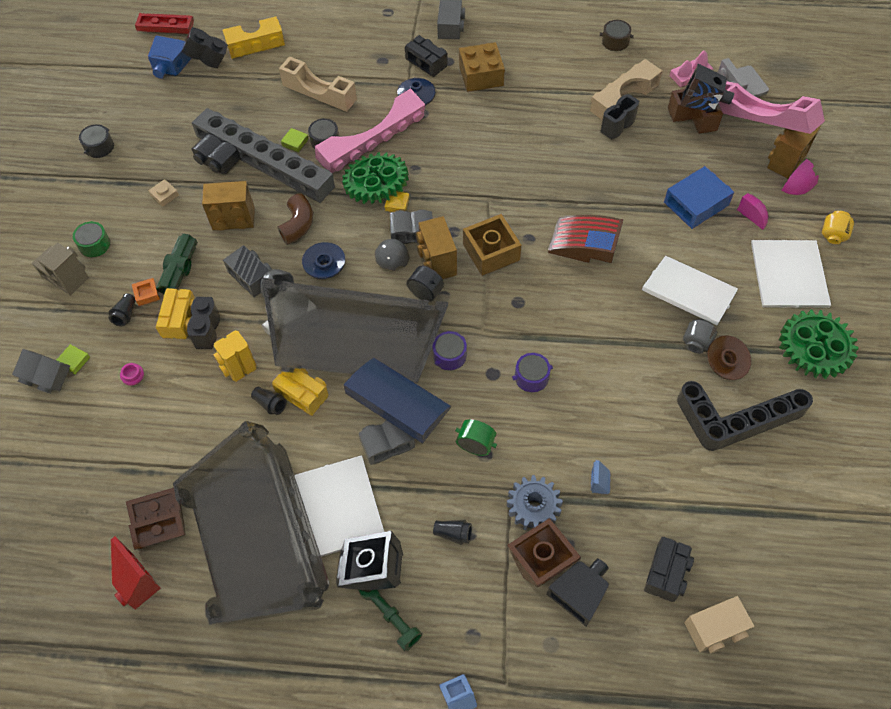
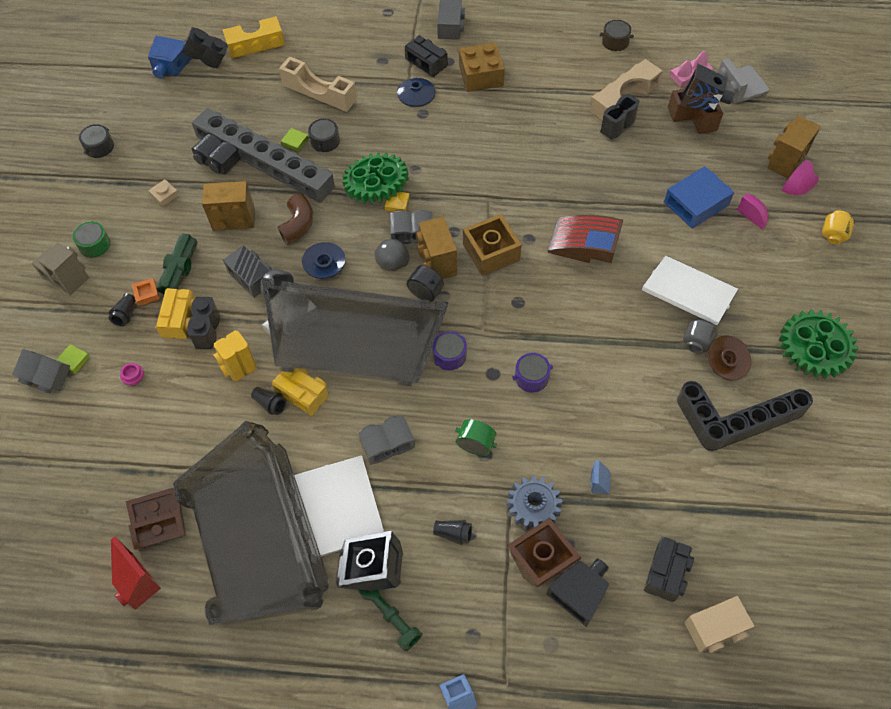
(164, 23): red plate -> none
(339, 151): bright pink arch -> none
(396, 399): dark blue slope -> none
(790, 274): white piece -> none
(801, 115): bright pink arch -> none

